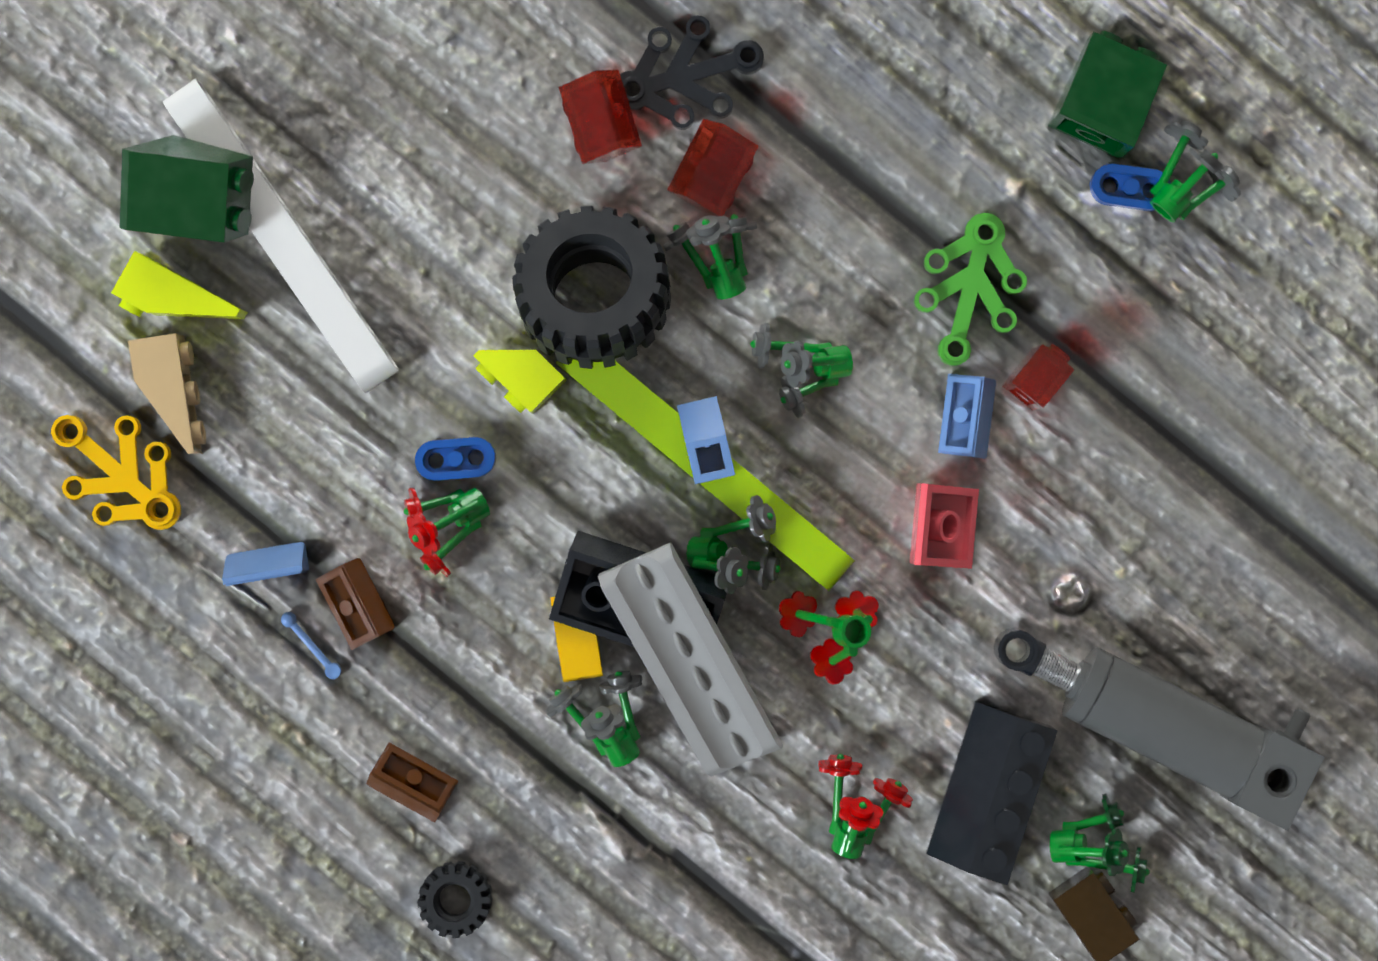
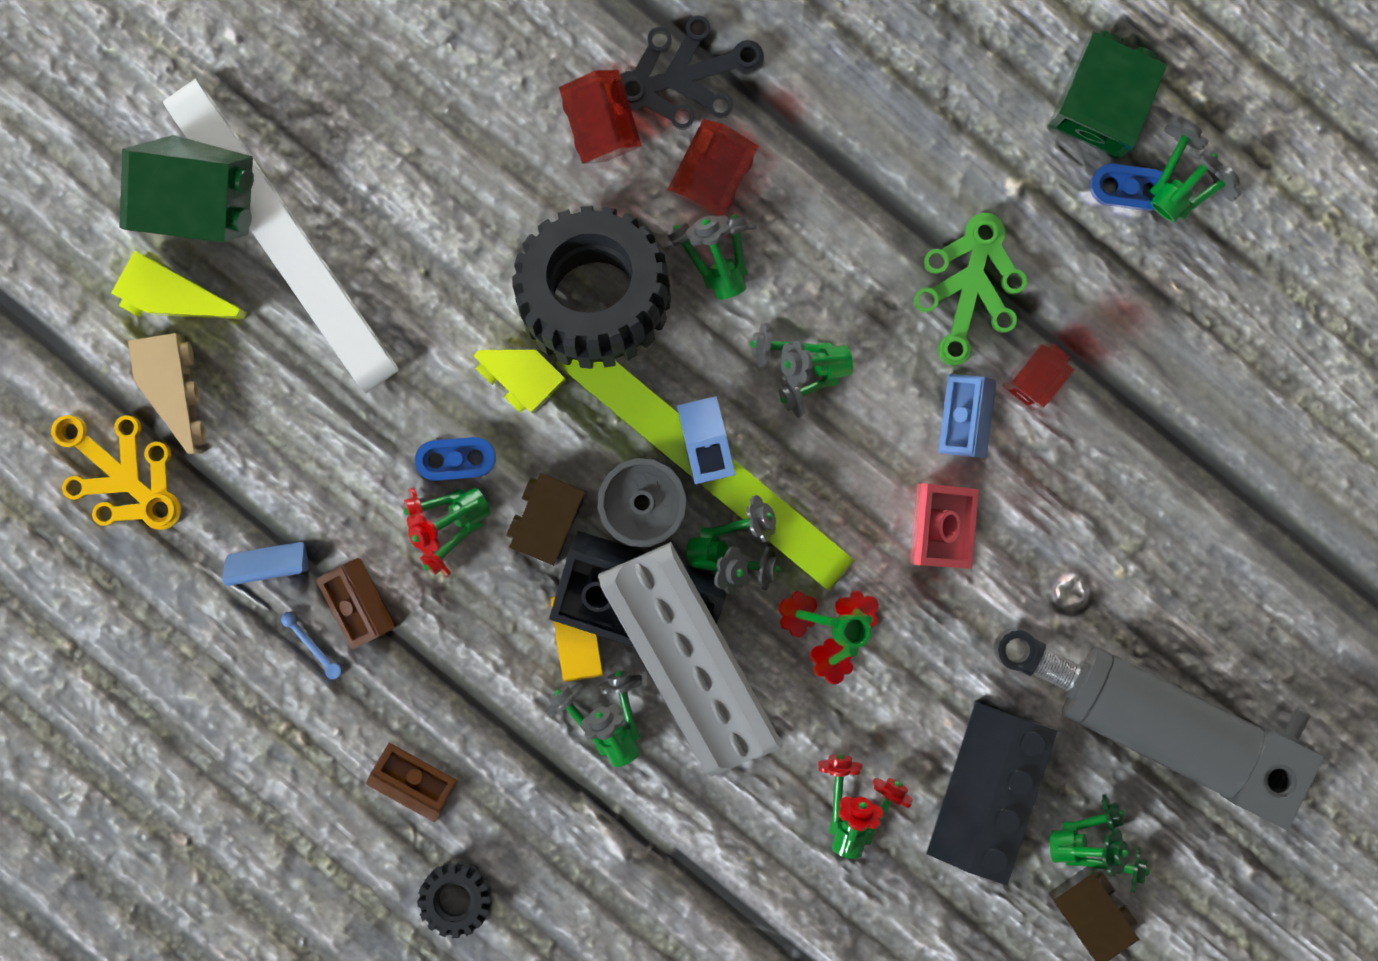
(546, 518): none -> dark brown brick
(619, 494): none -> dark grey wheel

